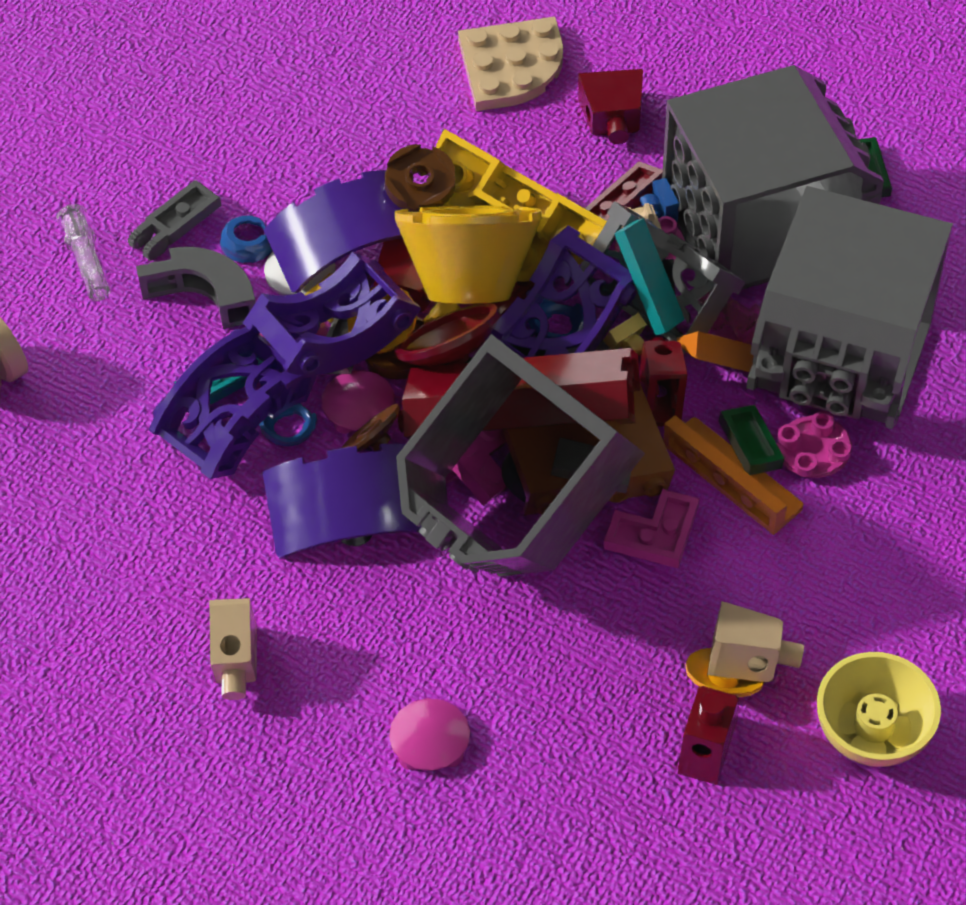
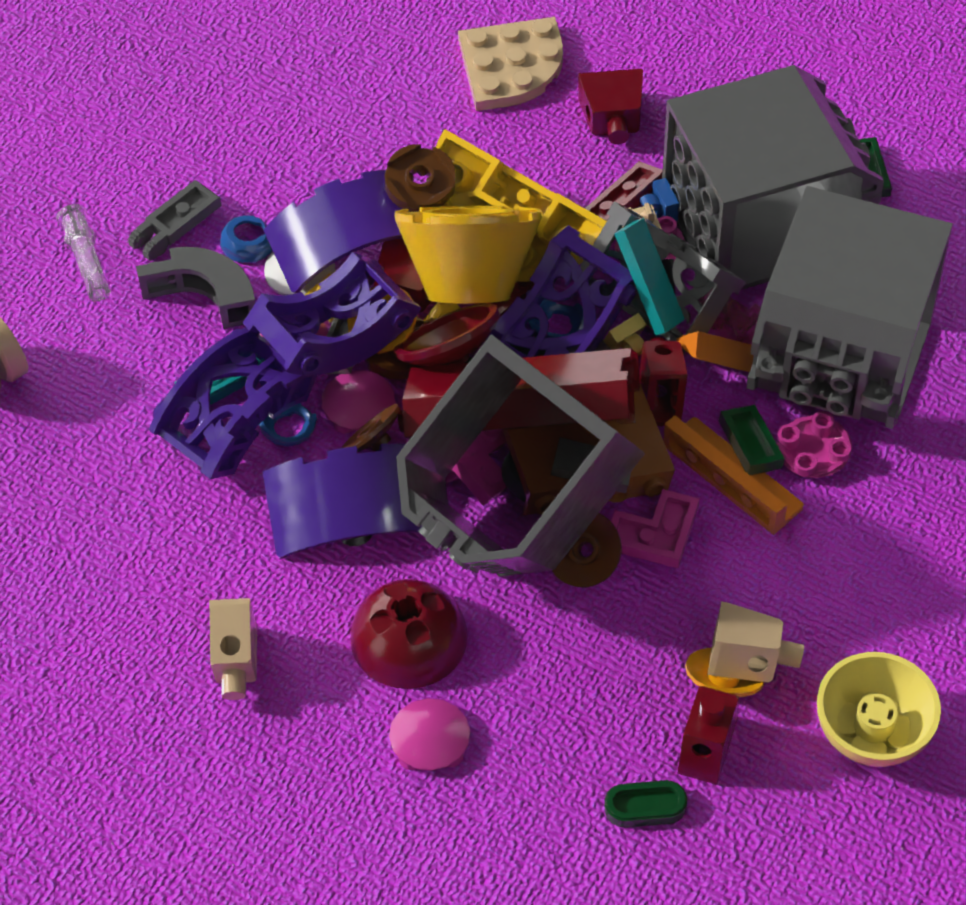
(408, 634): none -> dark red piece
(603, 561): none -> reddish brown dish
(645, 803): none -> dark green tile

